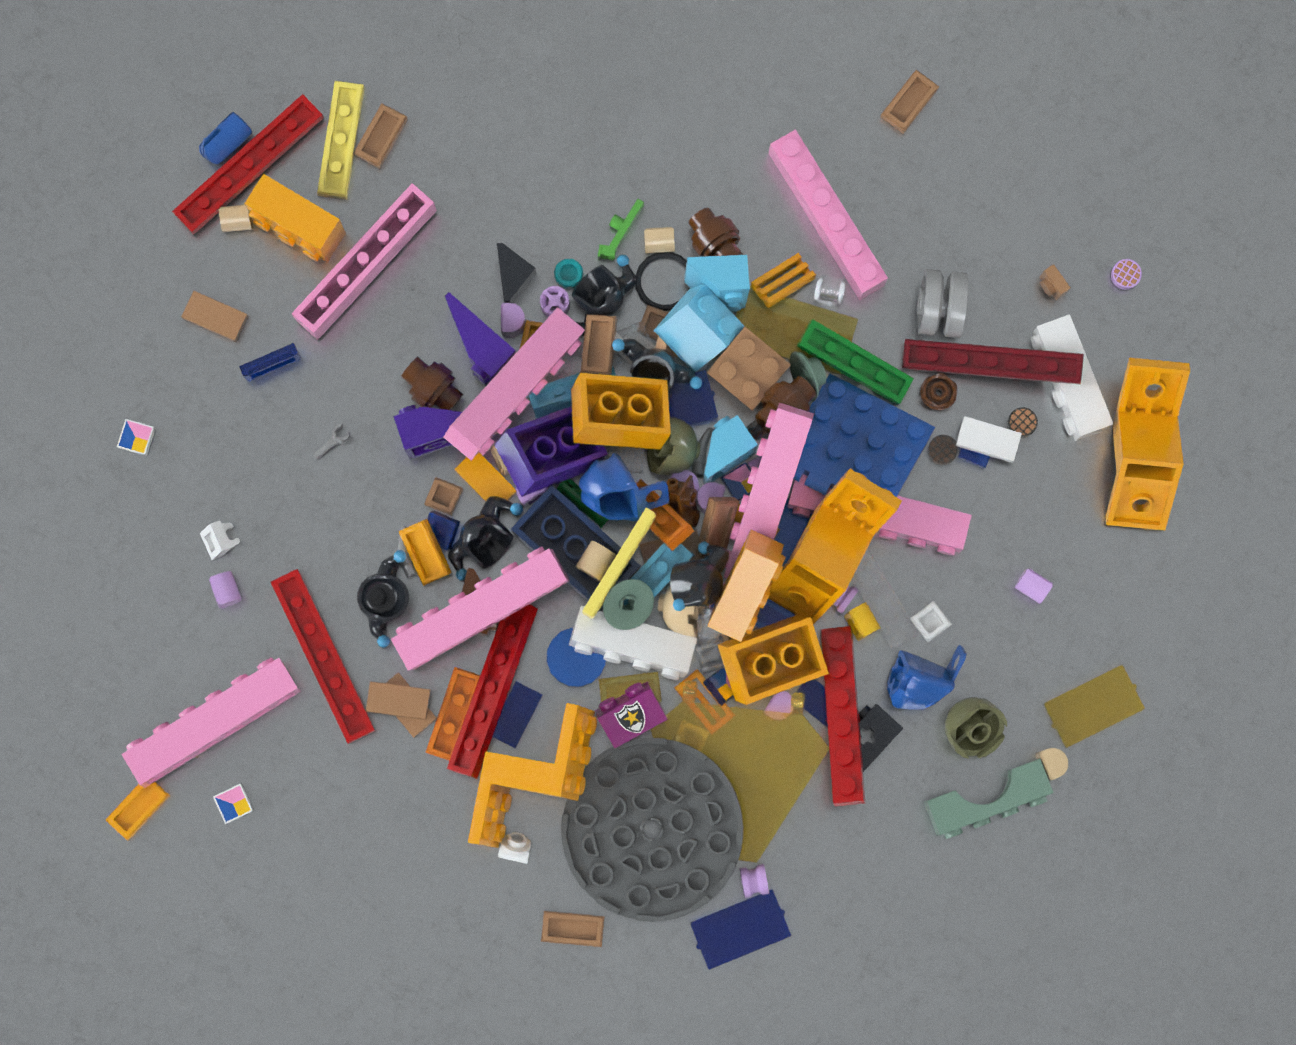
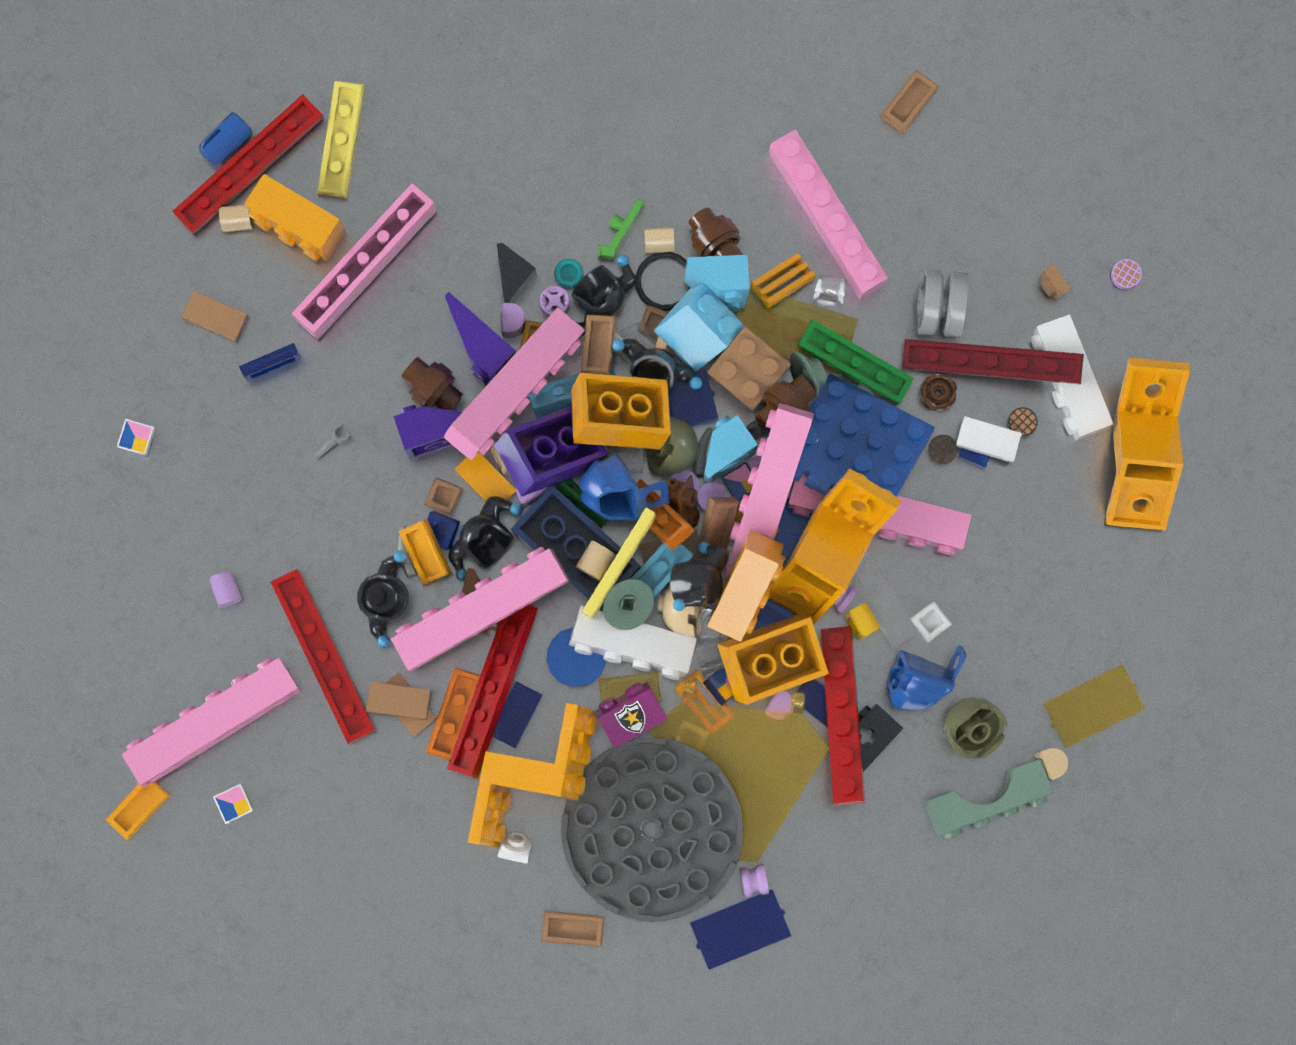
(216, 539): white tile -> none
(380, 136): medium nougat tile -> none
(1033, 585): lavender brick -> none

